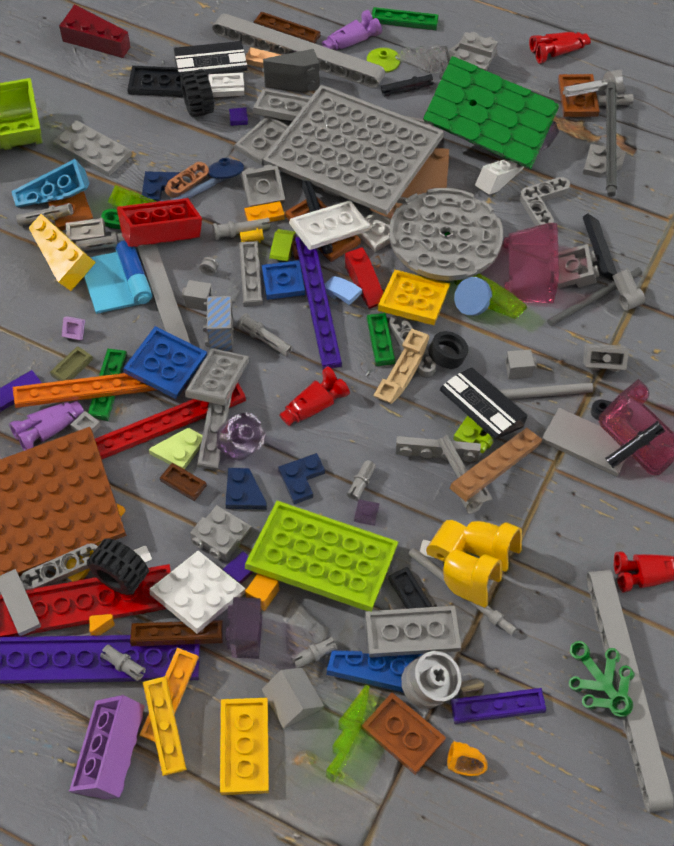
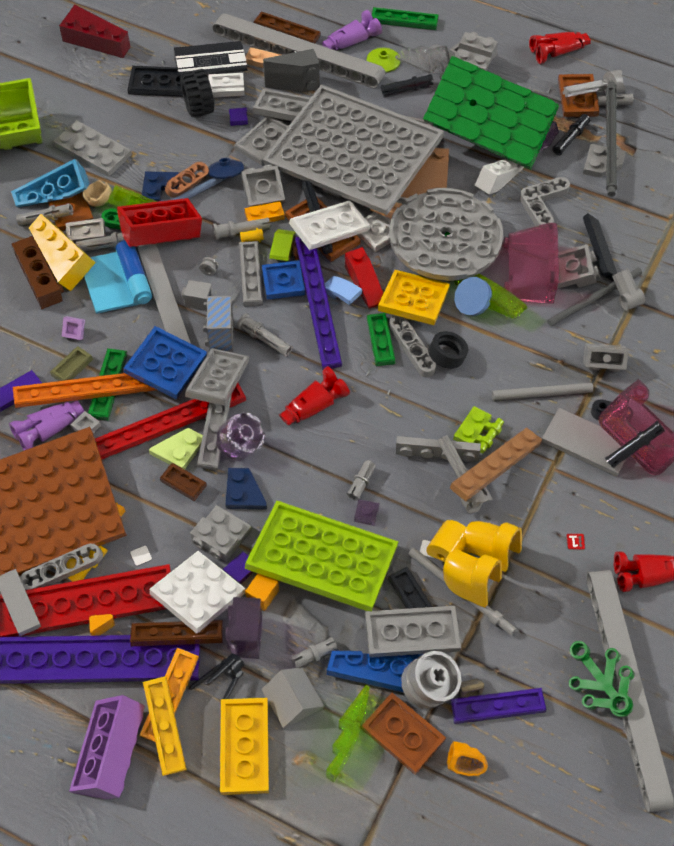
(37, 272): none -> reddish brown brick
(97, 193): none -> tan hair
(117, 566): black tyre -> none
(122, 662): light grey pin -> none
(229, 666): none -> black plant
(296, 475): dark blue plate -> none
(405, 367): tan slope -> none
(484, 403): black slope -> none
(520, 364): light grey brick -> none
(575, 130): none -> black pin
(575, 541): none -> red sticker

